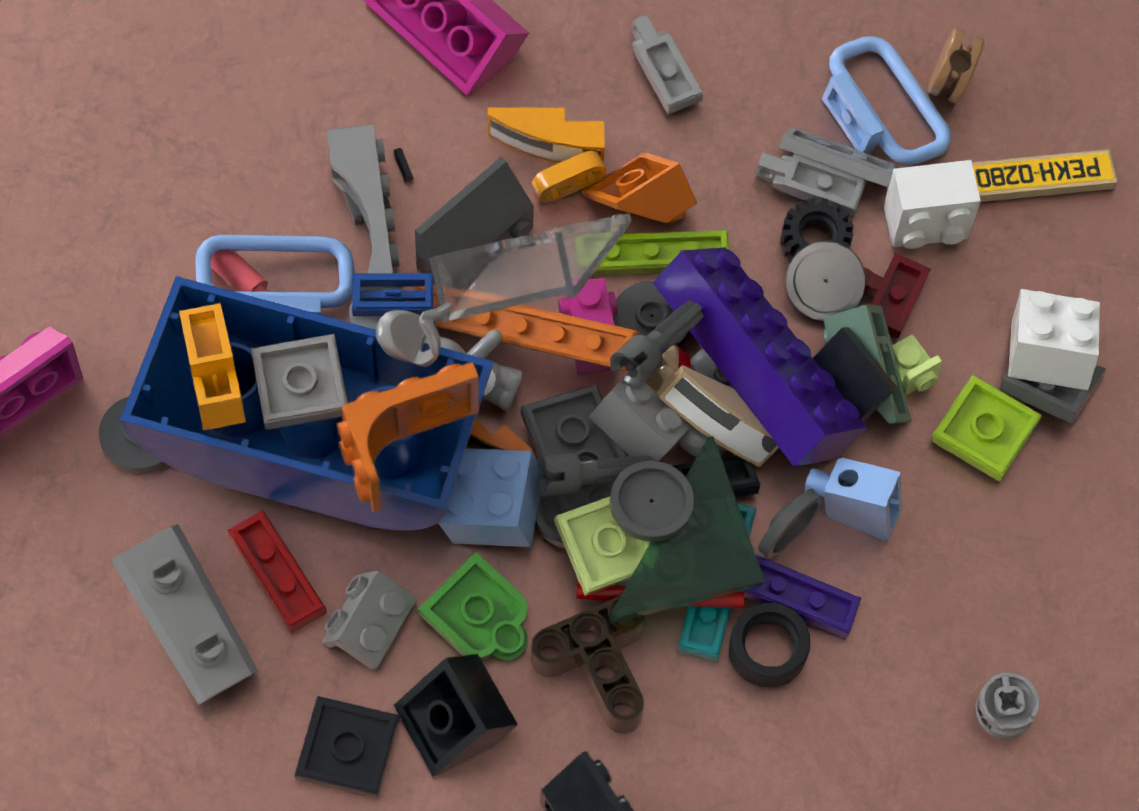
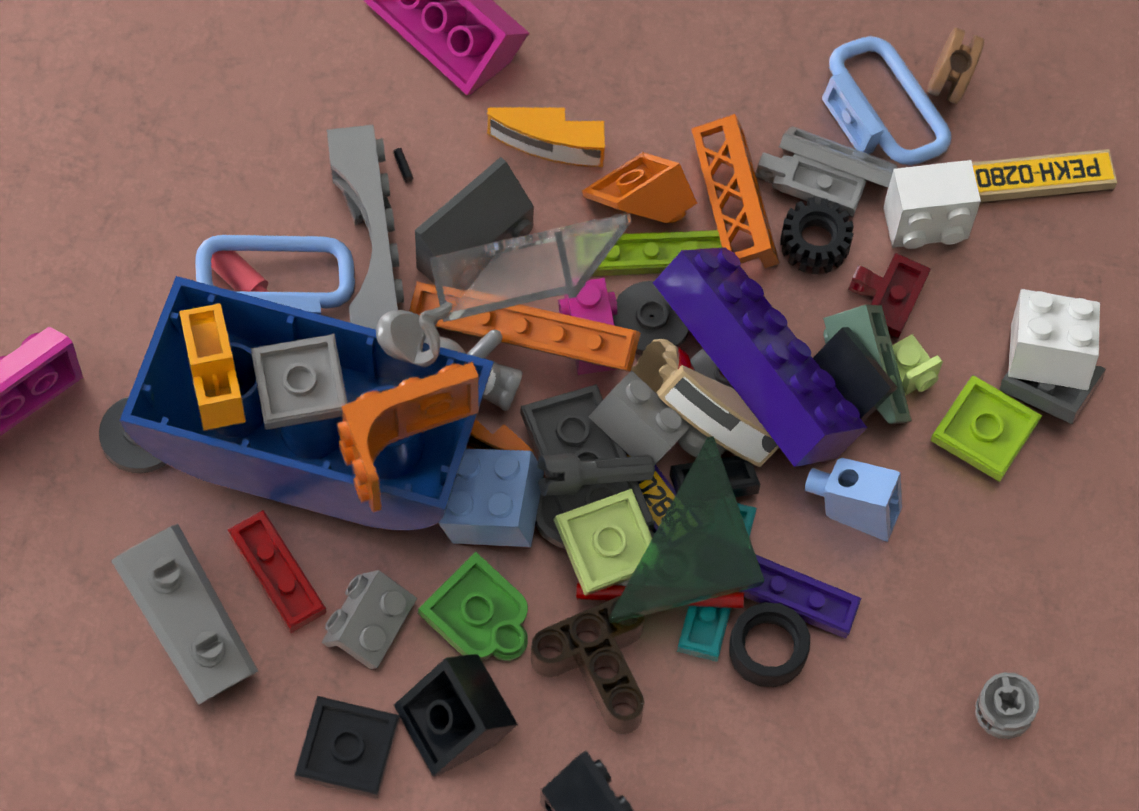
(391, 280): blue tile -> none
(569, 176): light orange beam -> none
(644, 354): dark grey piece -> none
(653, 483): dark grey piece -> none
(664, 66): light grey hinge -> none
(748, 185): none -> orange fence
(790, 523): dark grey piece -> none
(807, 279): piece -> none

